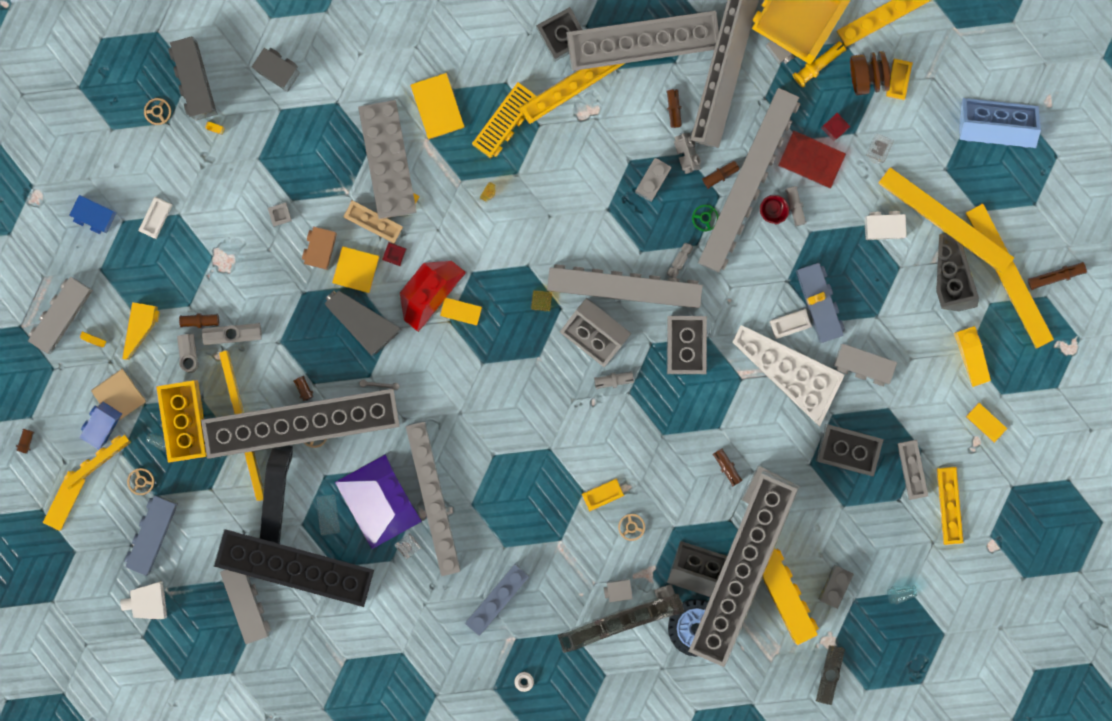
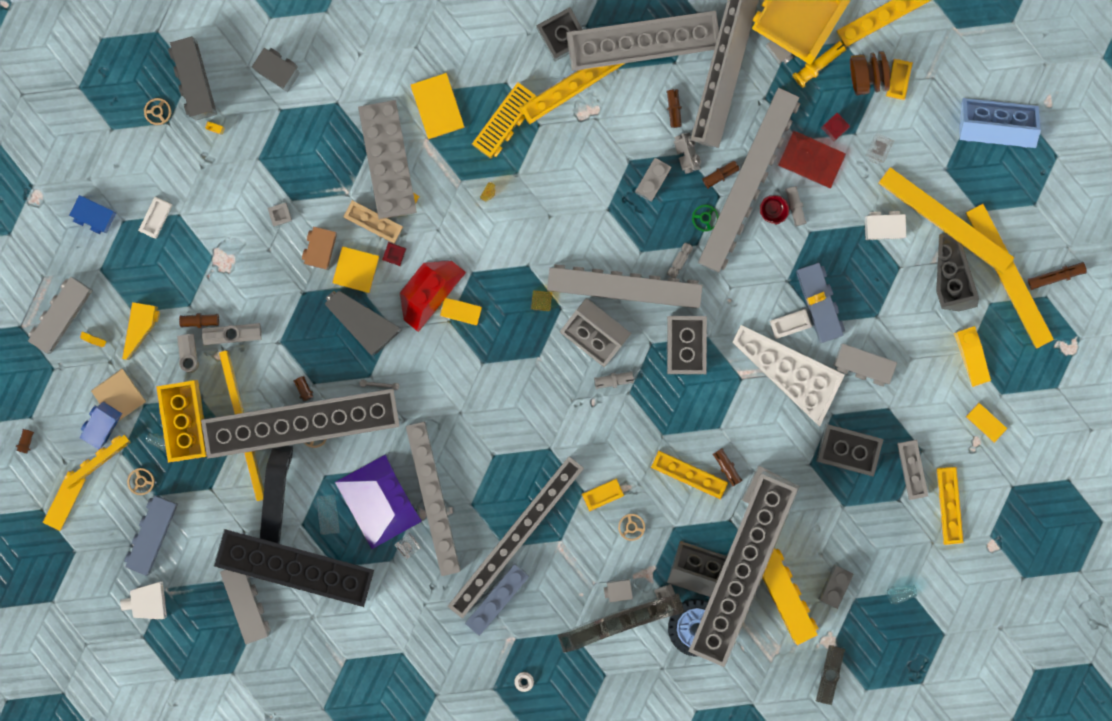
(515, 537): none -> light grey brick
(689, 474): none -> yellow tile

